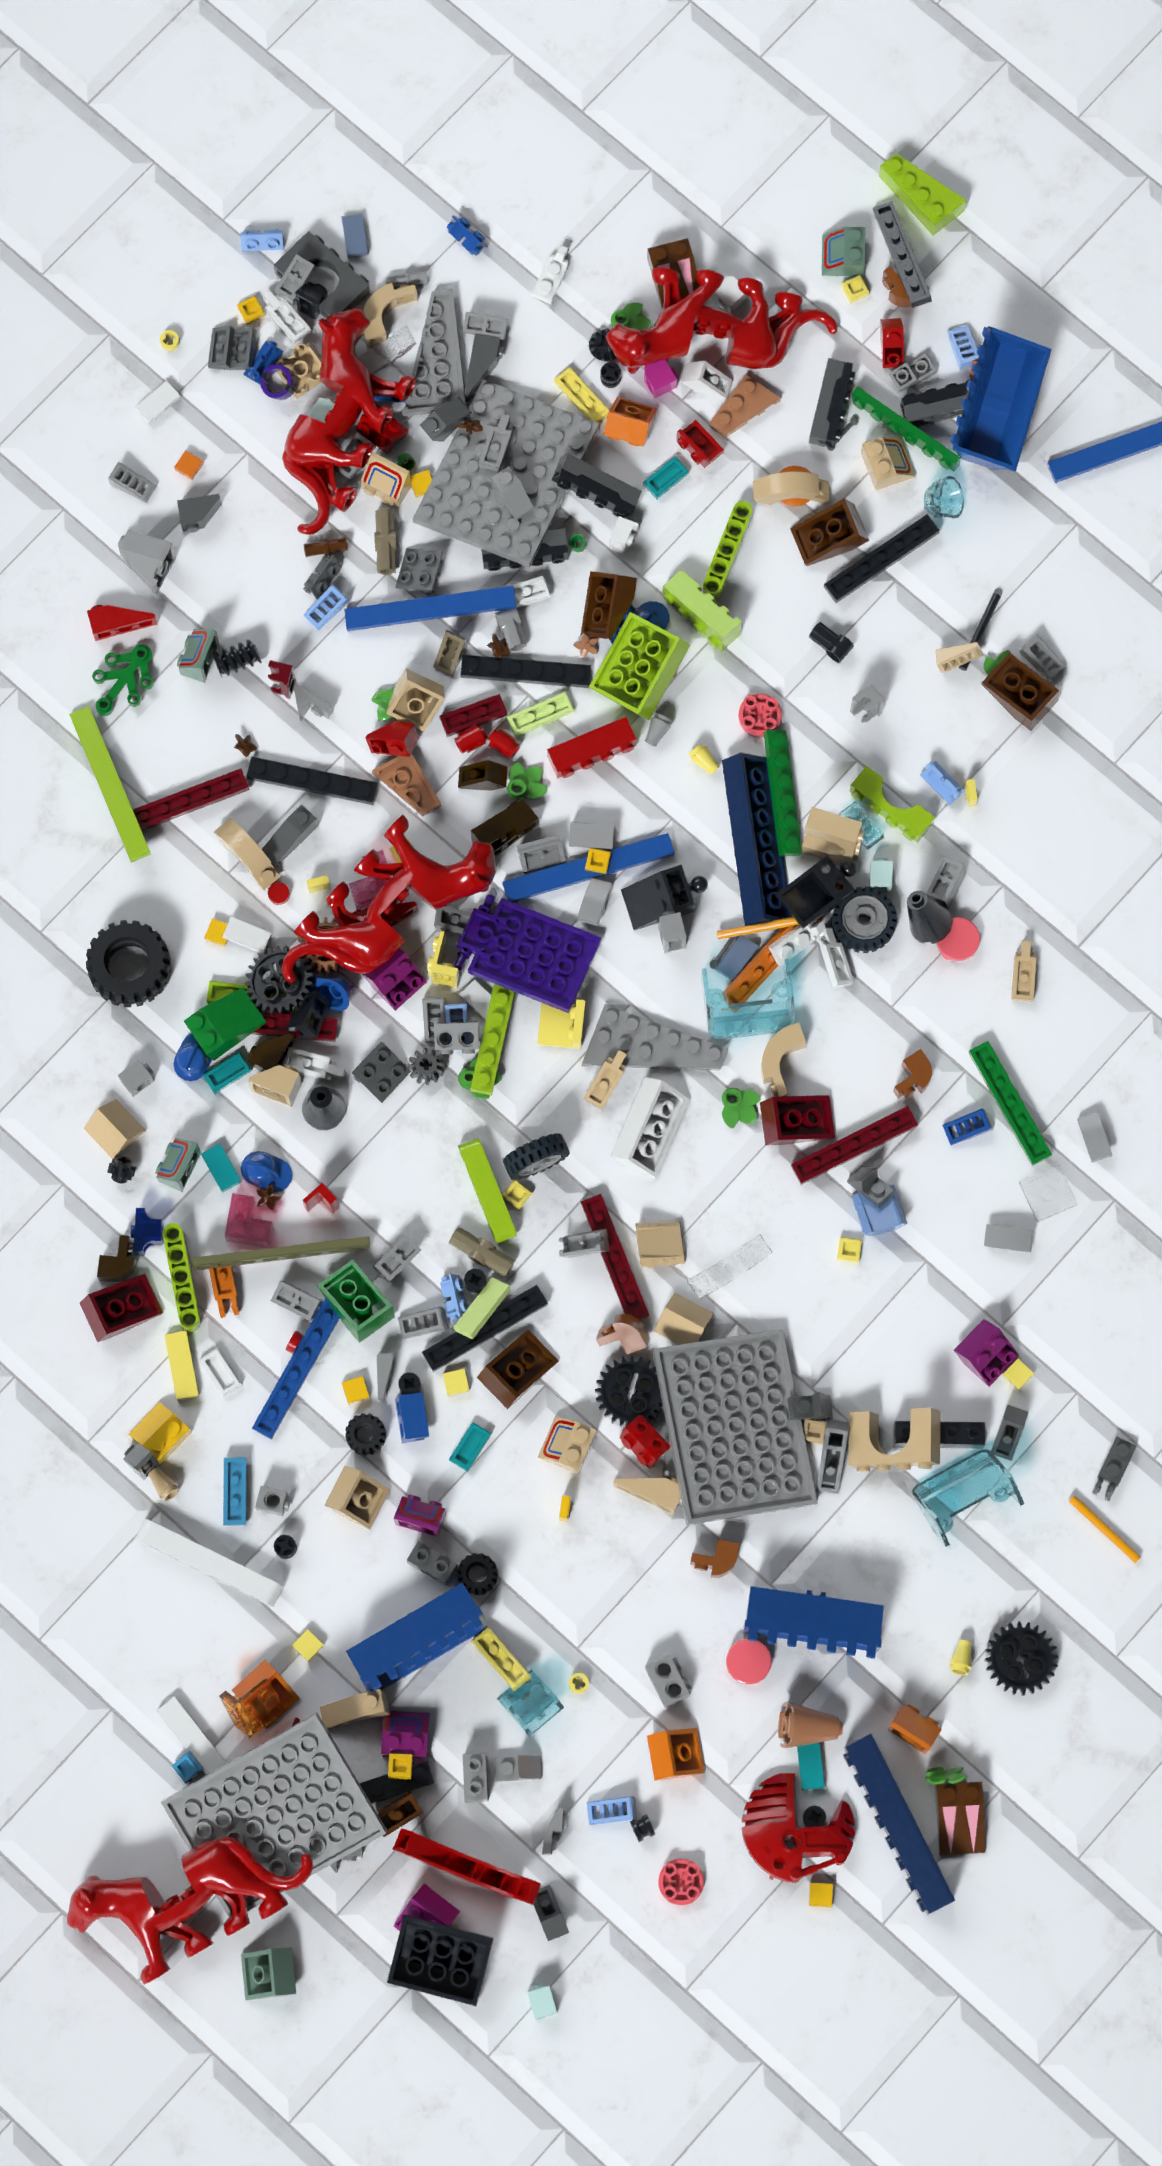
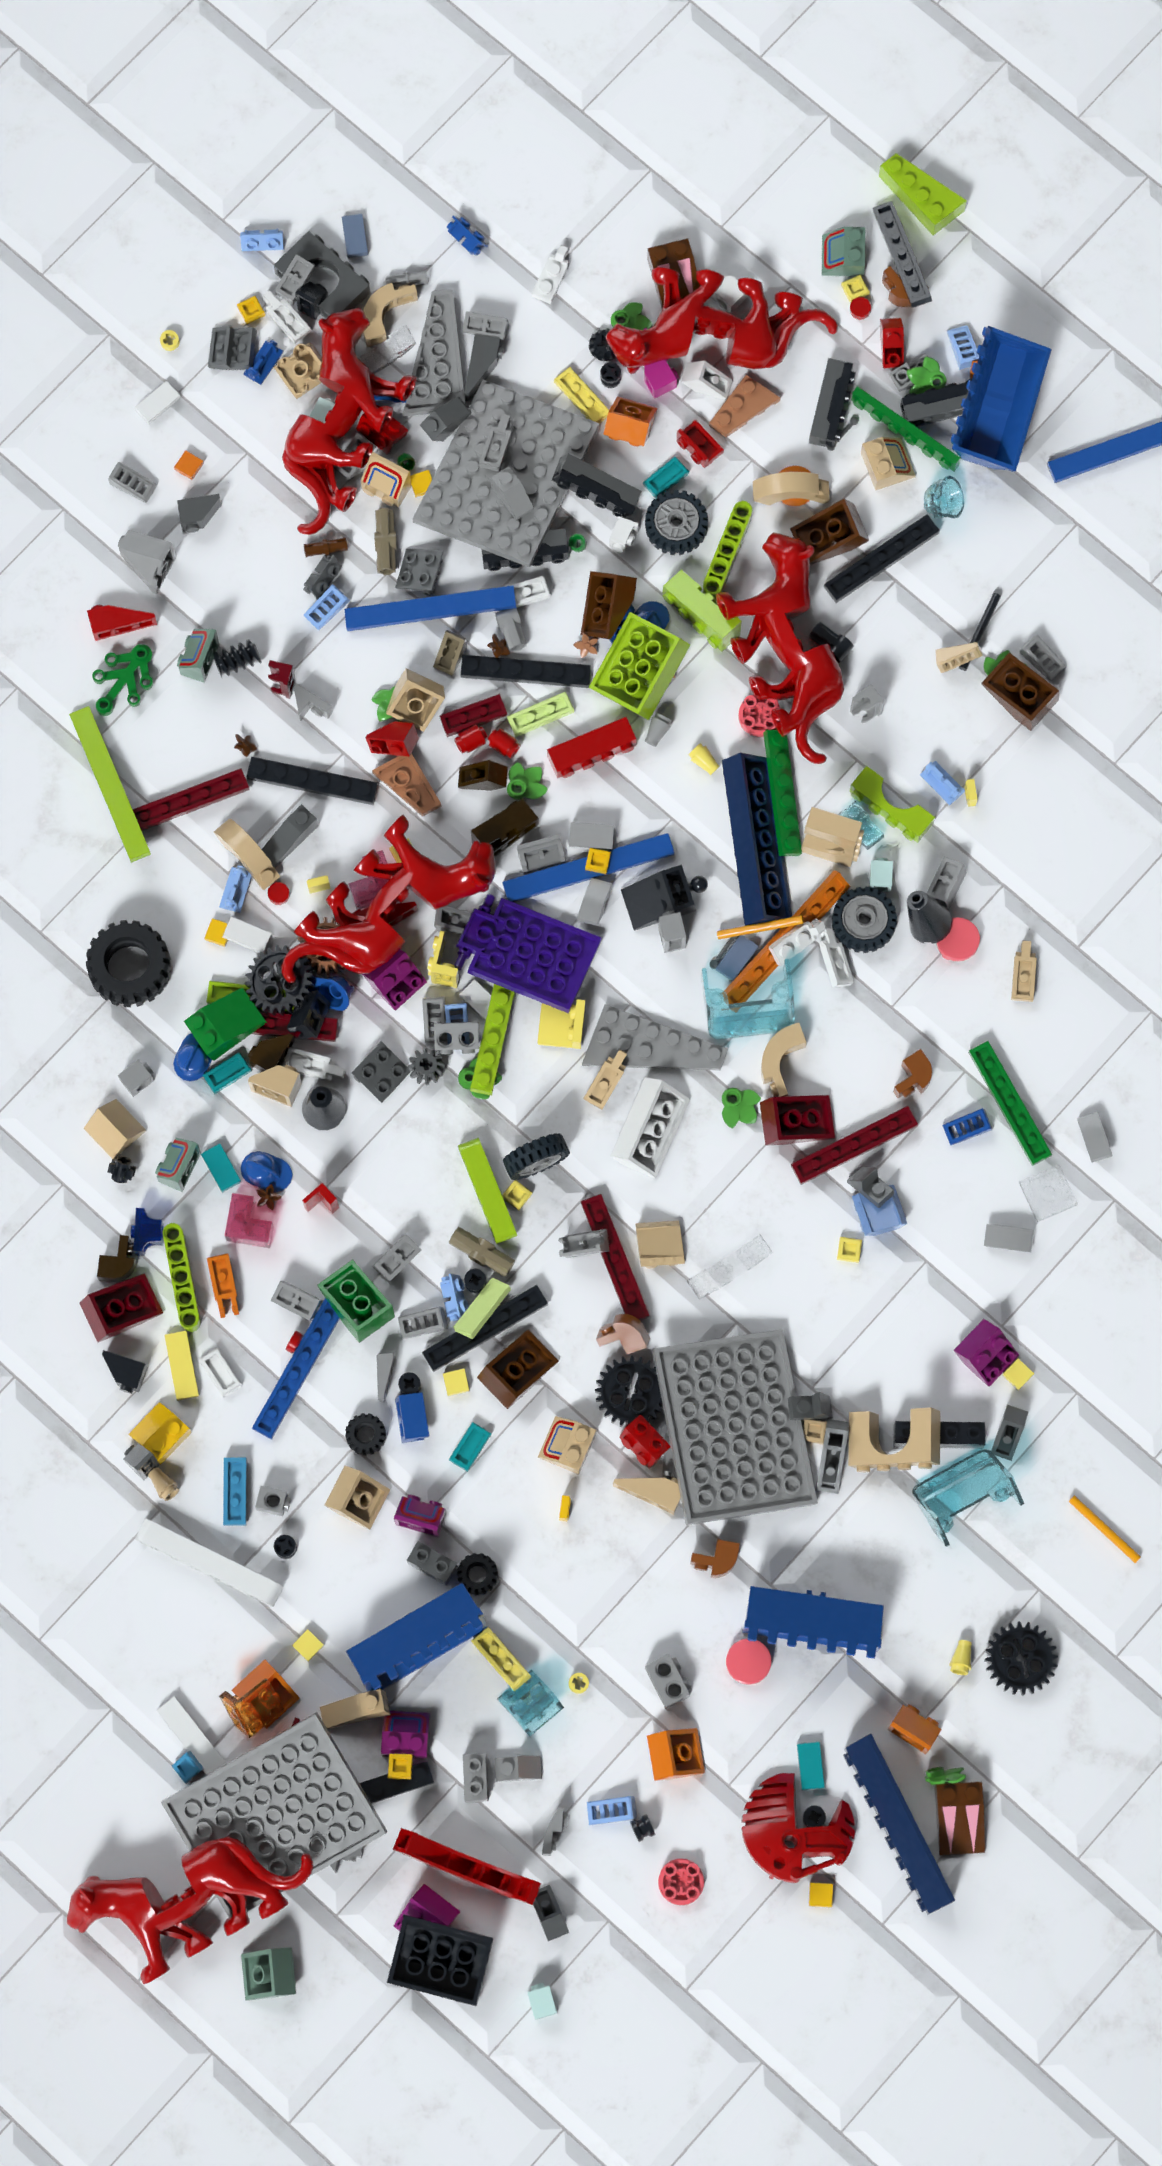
(125, 1371): none -> black slope
(235, 889): none -> light blue hinge
(280, 1253): olive tile -> none
(291, 382): dark purple piece -> none
(355, 1390): yellow tile -> none
(399, 1812): reddish brown brick -> none
(471, 426): reddish brown plant -> none
(676, 507): none -> wheel
(683, 1320): tan slope -> none
(806, 1726): nougat cone -> none
(814, 674): none -> red animal
(815, 892): black slope -> none
(860, 308): none -> red tile
(924, 376): none -> bright green plate
(1114, 1466): dark grey hinge -> none

